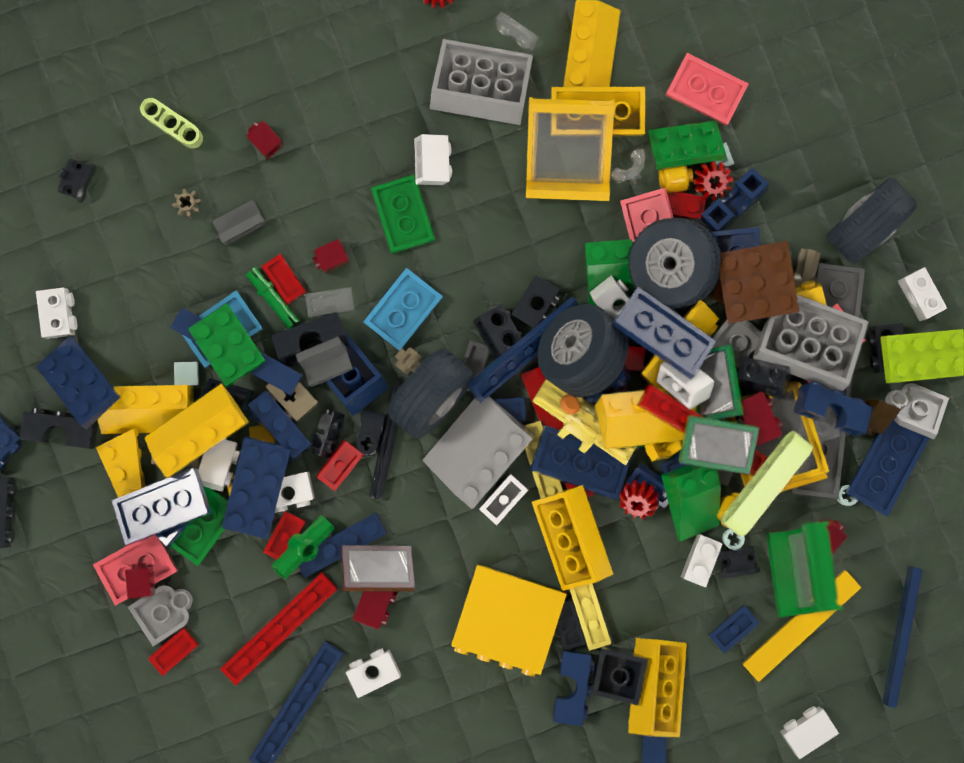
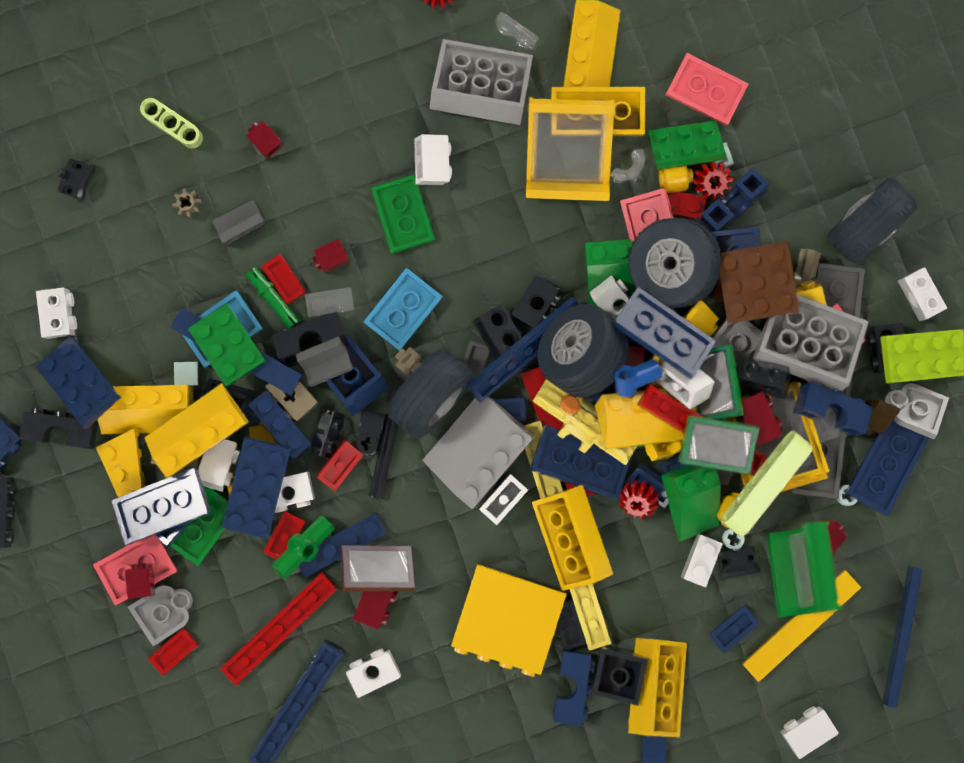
(630, 378): none -> blue piece

